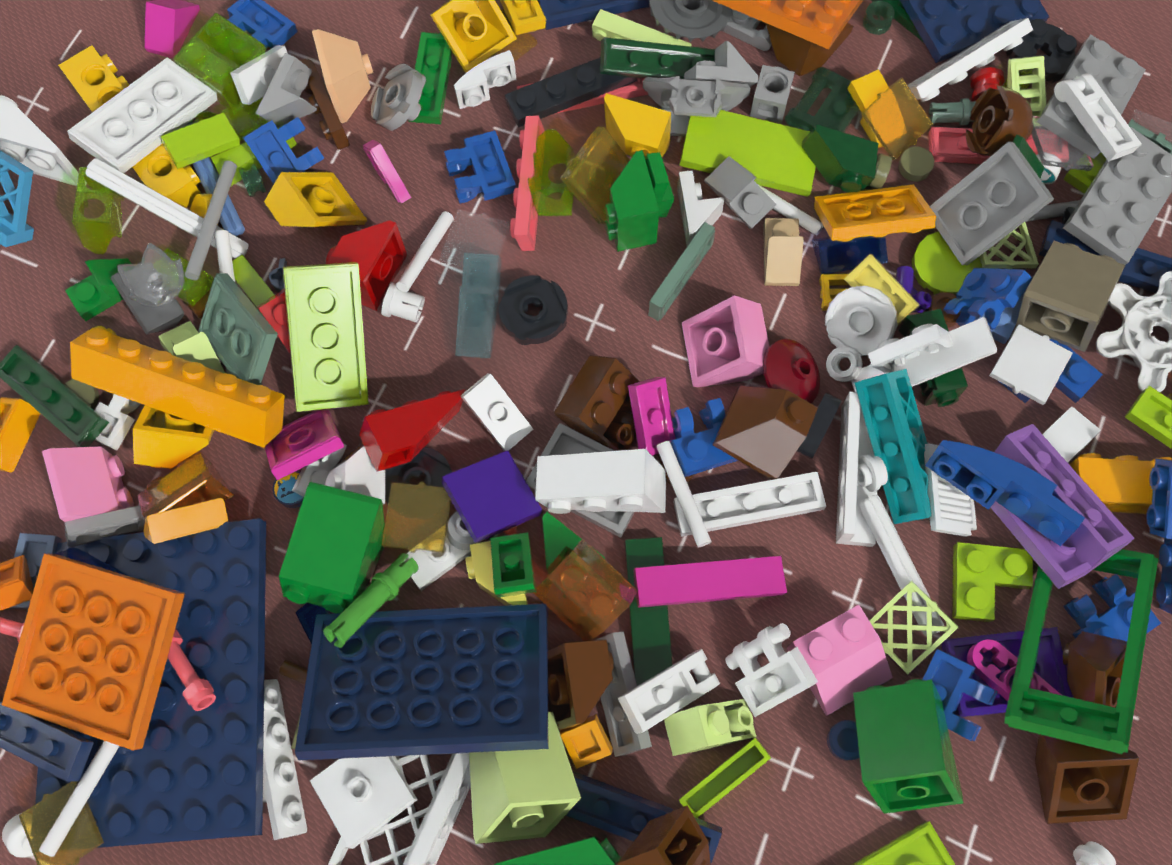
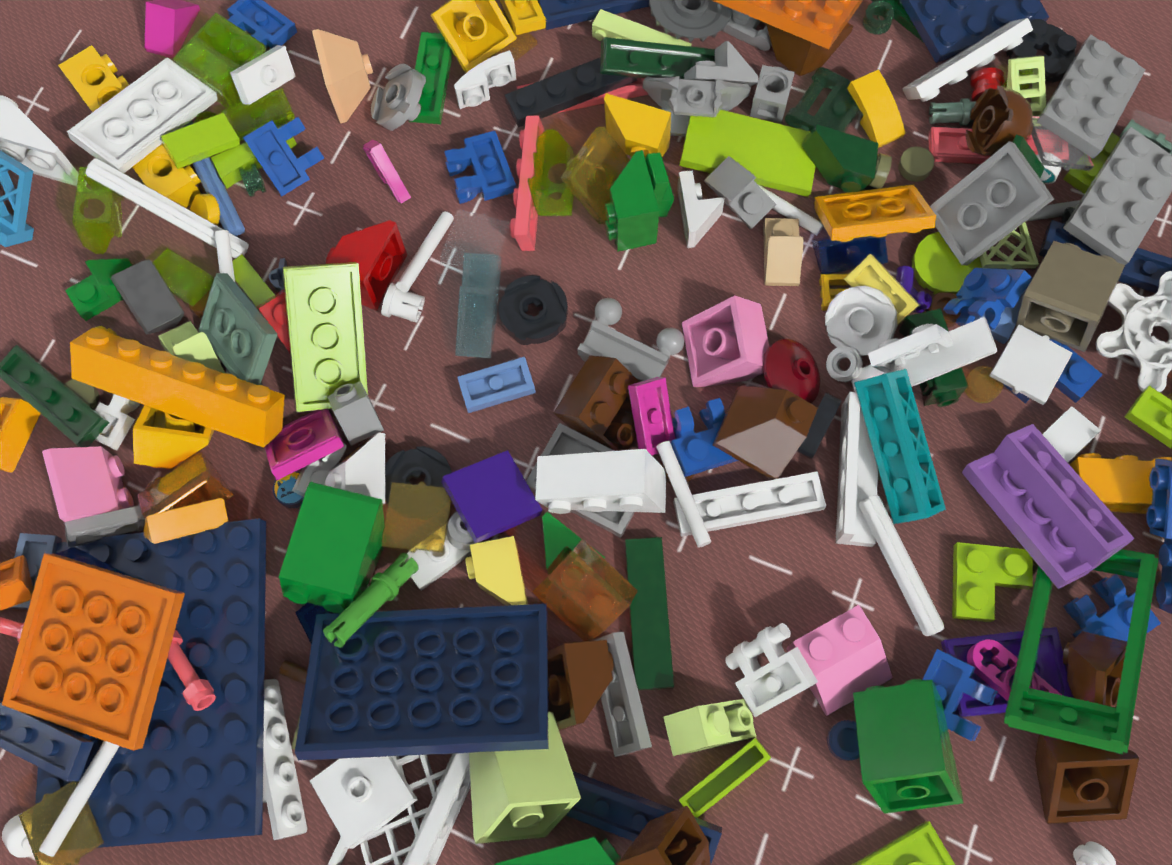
(154, 269): clear piece -> none
(210, 220): light grey bar -> none
(282, 97): light grey slope -> none
(312, 201): yellow slope -> none
(320, 99): reddish brown plate -> none
(355, 412): none -> light grey brick
(402, 432): red slope -> none
(496, 384): none -> medium blue plate
(497, 412): white plate -> none
(512, 565): green slope -> none
(586, 742): light orange plate -> none
(635, 356): none -> light grey gear
(668, 692): white plate -> none
(681, 272): sand green tile -> none
(709, 581): dark pink tile -> none
(871, 472): white plate -> none
(897, 118): clear yellow piece -> none
(932, 606): yellowish green window -> none
(950, 508): white window -> none
(981, 386): none -> clear yellow tile
(993, 478): blue slope -> none
(1098, 116): white plate -> none

